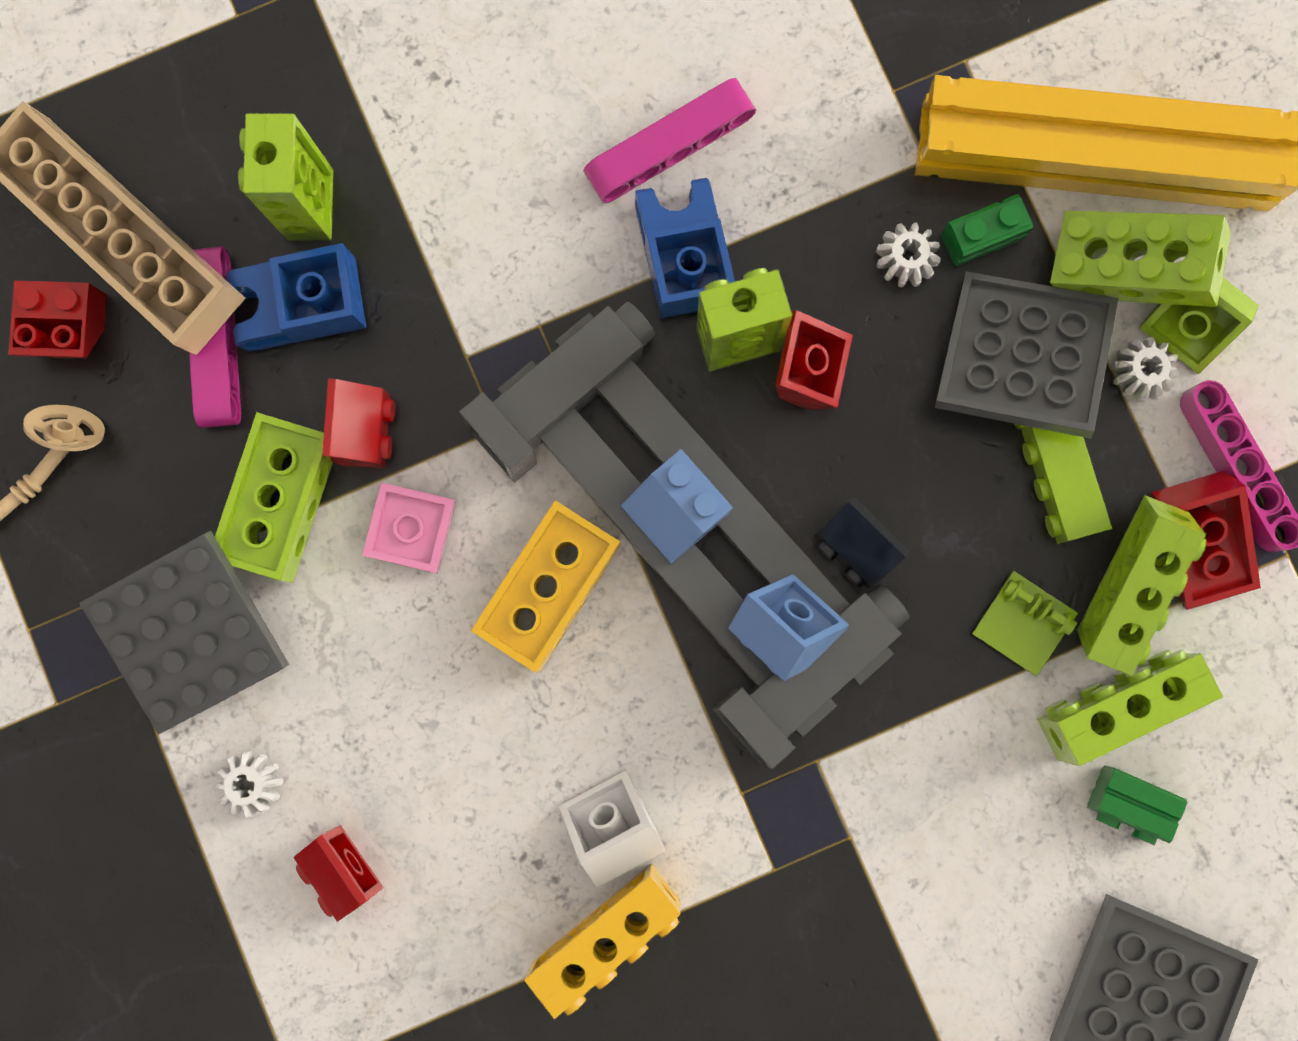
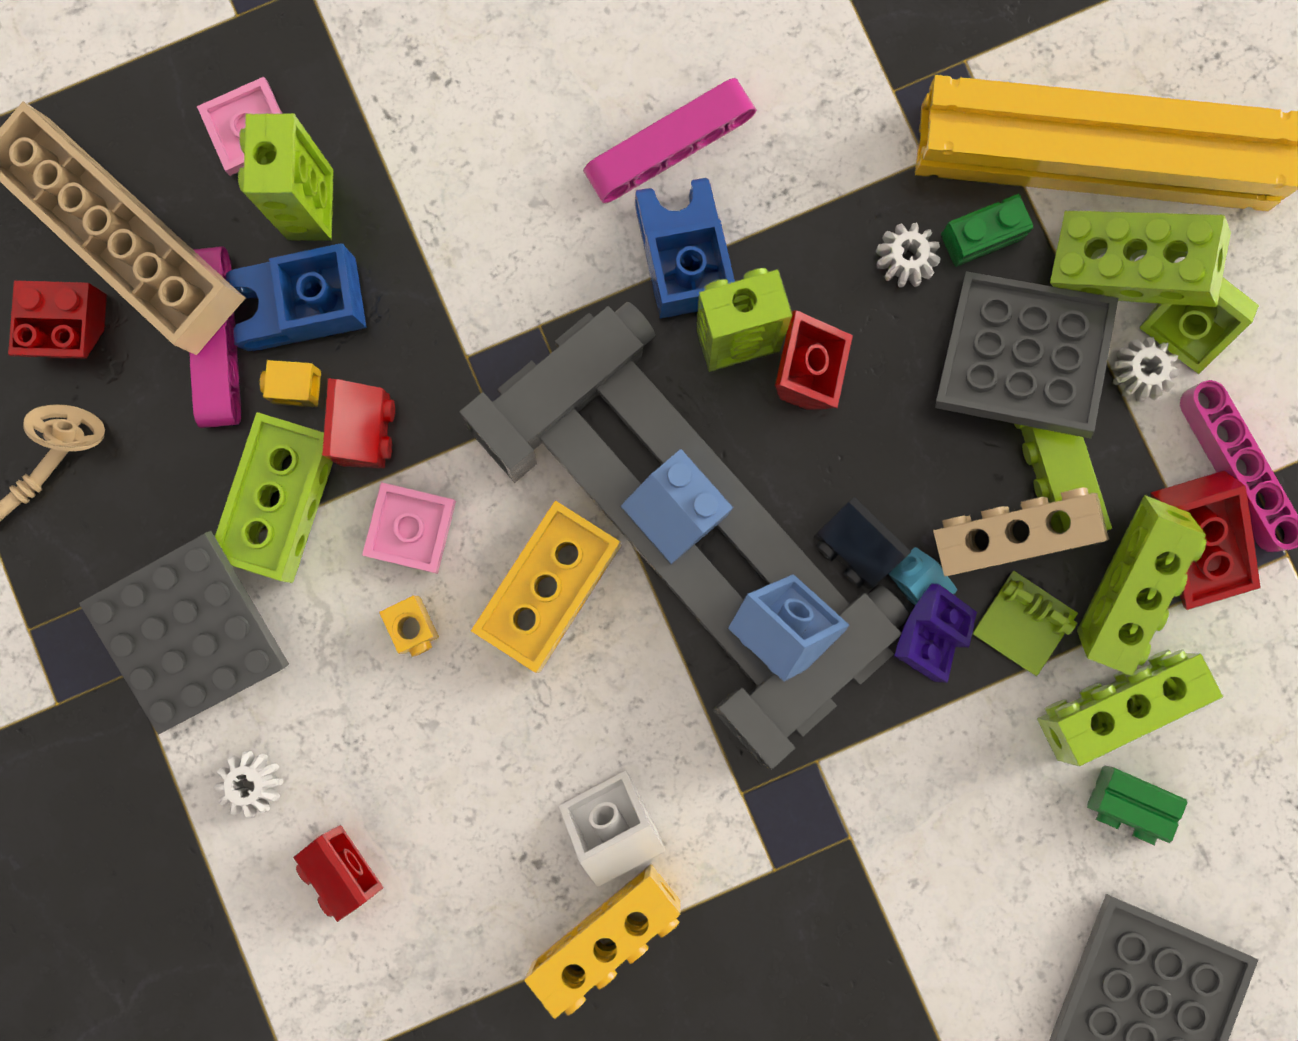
(227, 116): none -> bright pink plate
(291, 383): none -> yellow brick
(395, 617): none -> yellow brick
(917, 574): none -> medium azure brick
(934, 631): none -> dark purple slope
(957, 538): none -> tan brick

